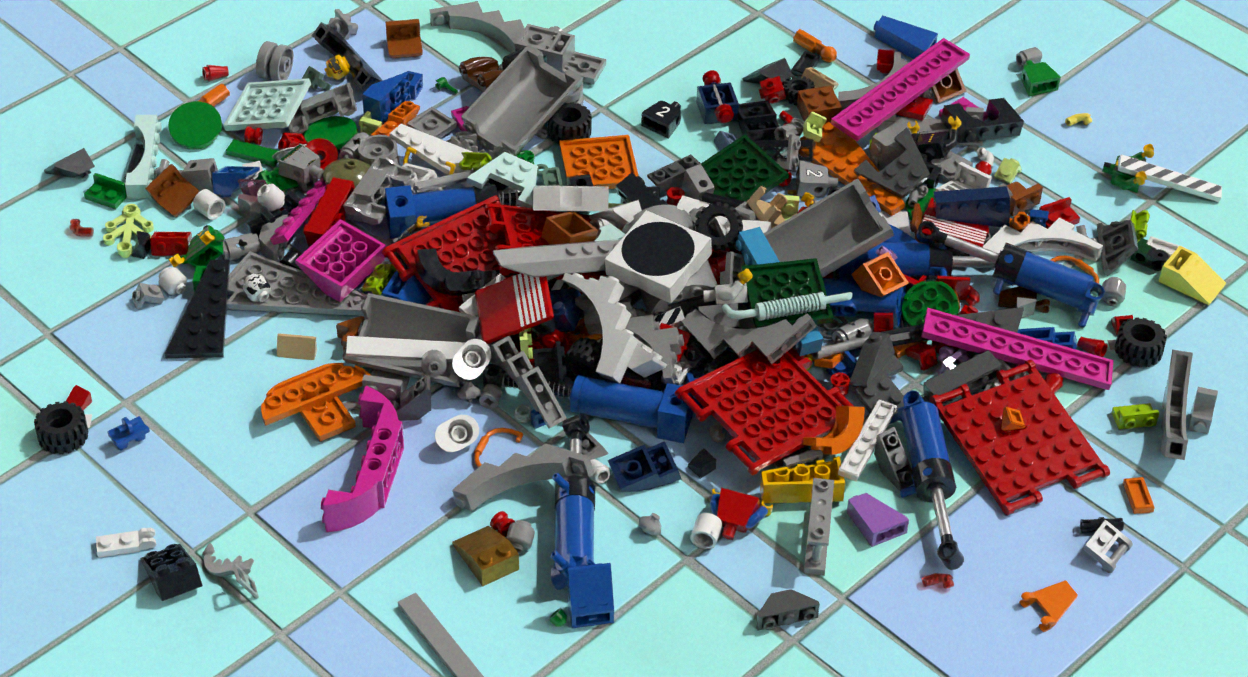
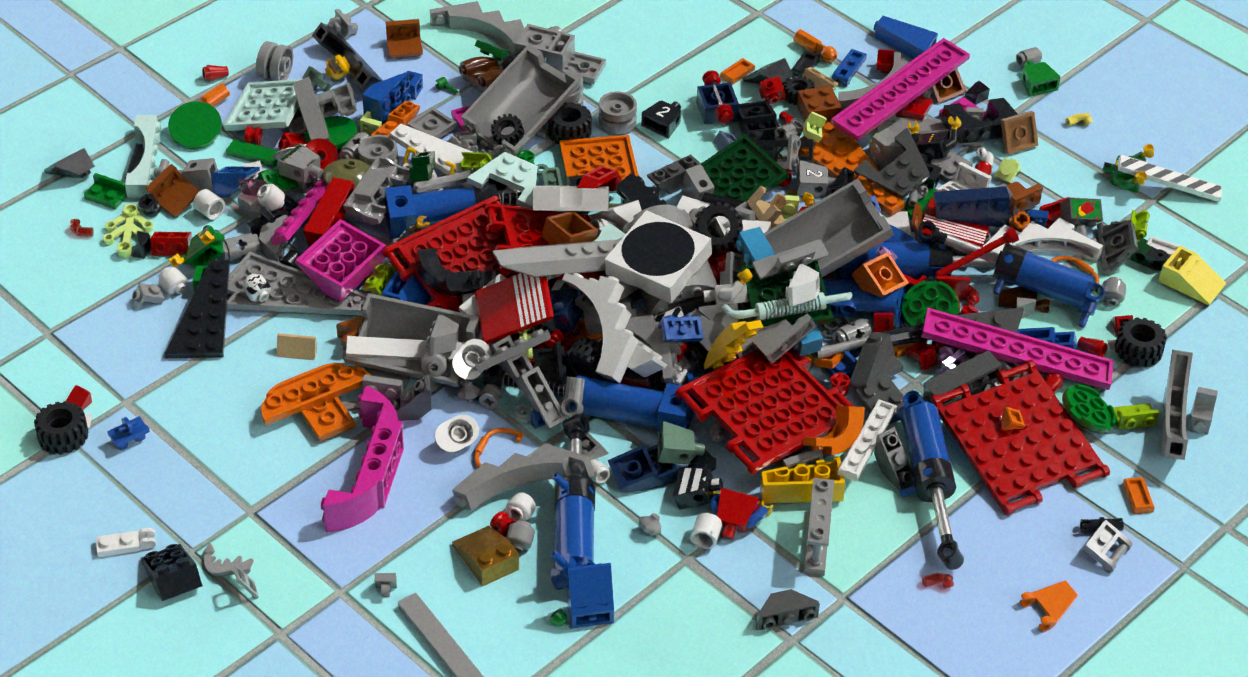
(149, 205): none -> black wheel
(310, 109): none -> light grey slope
(385, 582): none -> light grey tile
(422, 166): none -> dark green slope
(442, 336): none -> light grey slope
(487, 49): none -> green plate
(510, 121): none -> black tyre
(519, 346): none -> light grey plate
(520, 507): none -> white head
(573, 393): none -> light grey piece
(601, 177): none -> red slope
(617, 112): none -> light grey wheel
(674, 195): red wheel -> none
(677, 444): none -> sand green torso
(681, 328): none -> blue bracket
(695, 487): none -> black torso
(729, 343): none -> yellow slope
(737, 71): none -> orange tile
(790, 259): none -> light grey bracket
(803, 286): none -> white slope
(845, 177): none -> black slope
(849, 66): none -> blue plate
(876, 519): medium lavender slope -> none
(978, 92): none -> black slope
(1008, 237): none -> red piece
(1019, 132): none -> medium nougat plate
(1082, 211): none -> brick
(1088, 408): none -> green tile

